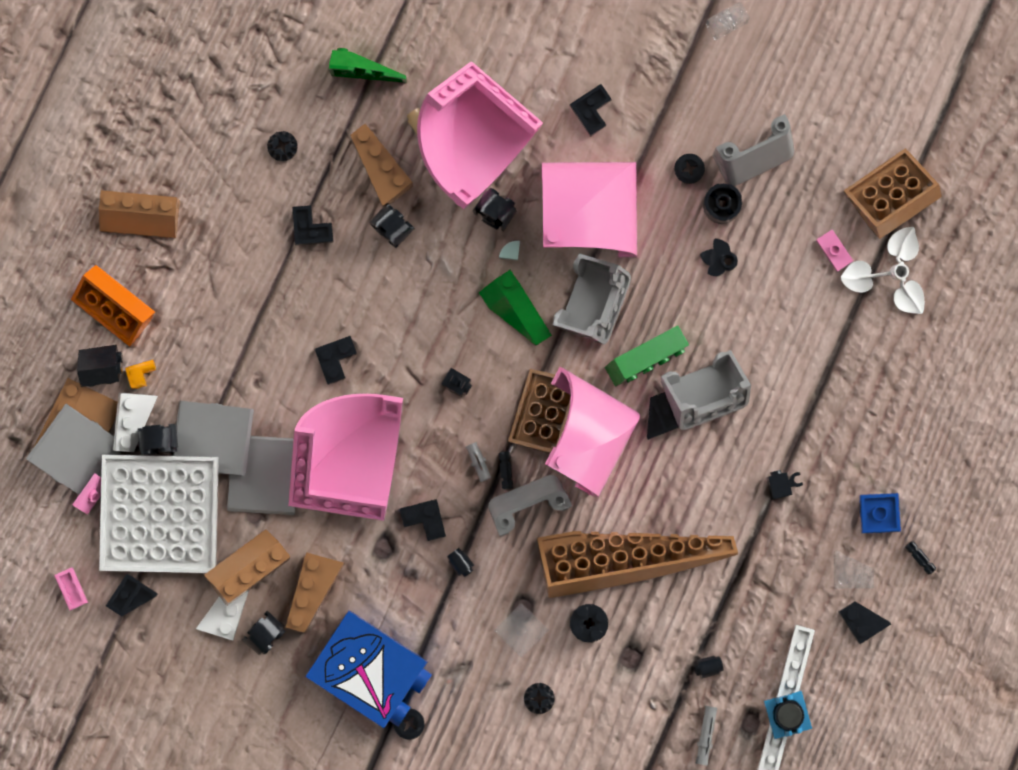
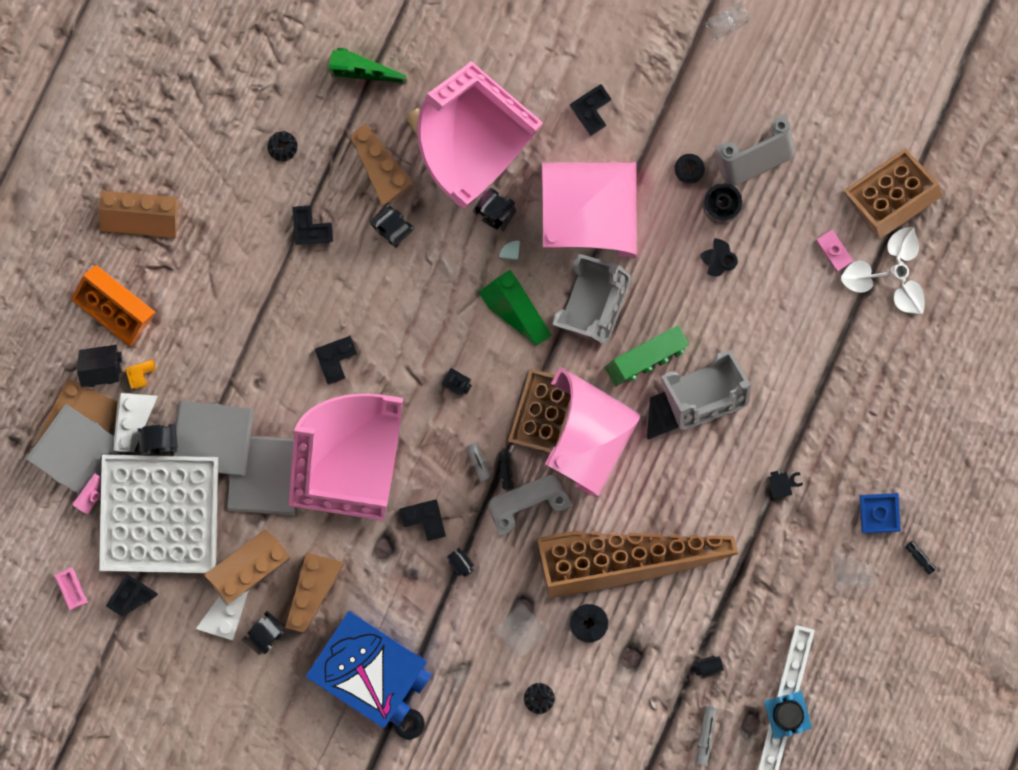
(862, 621): black wing -> none

